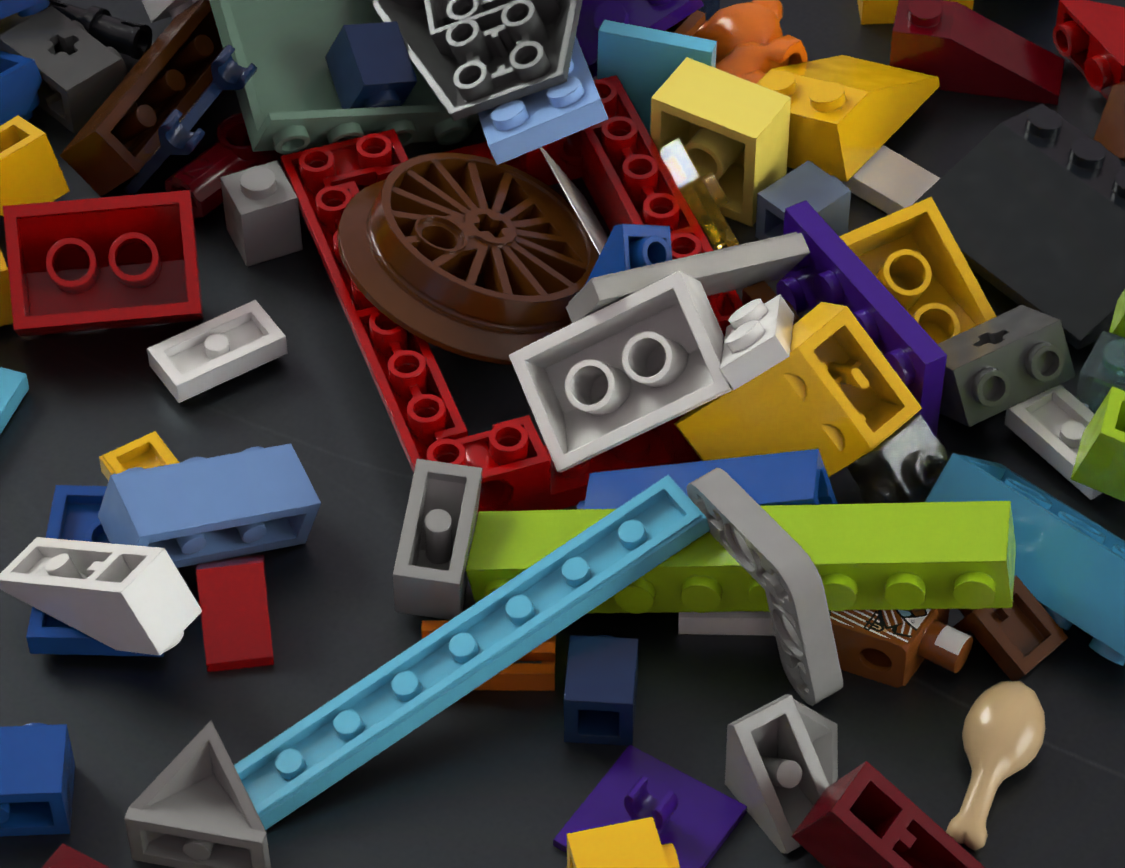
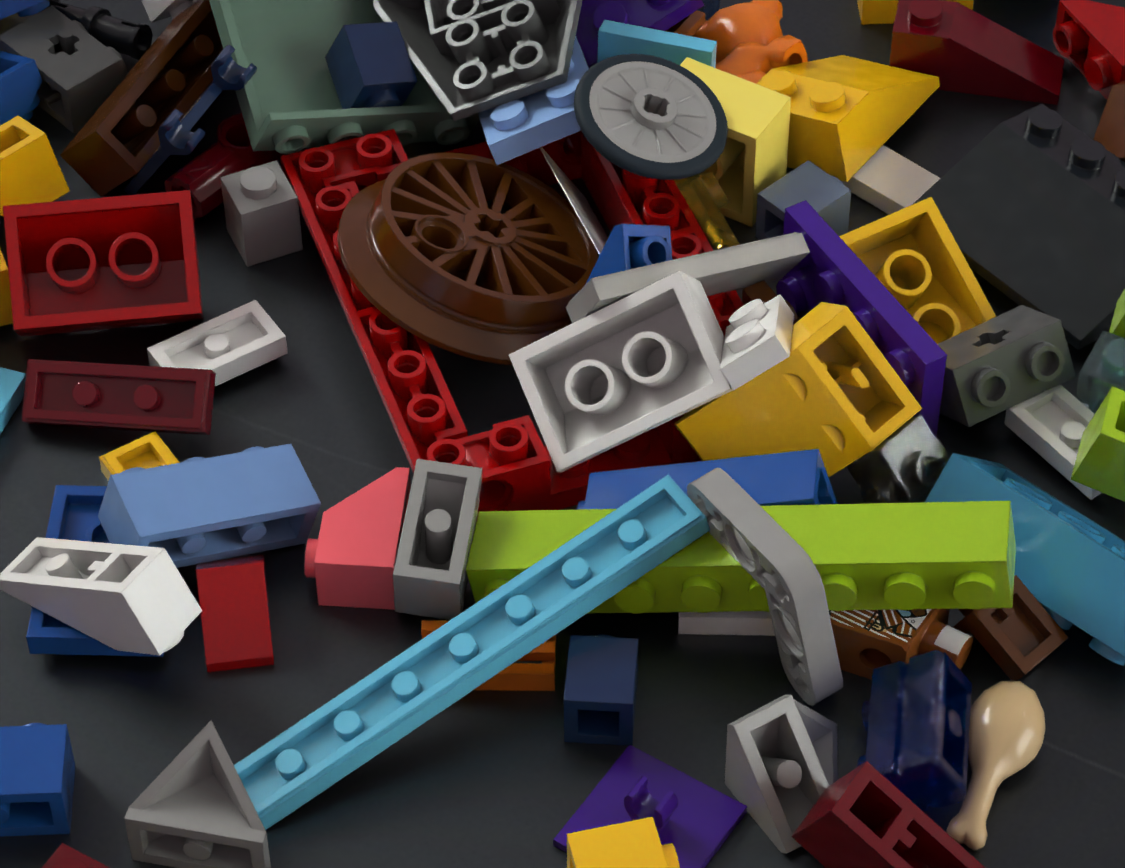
(118, 397): none -> dark red tile
(360, 545): none -> coral slope
(650, 116): none -> light grey wheel
(920, 728): none -> clear blue brick

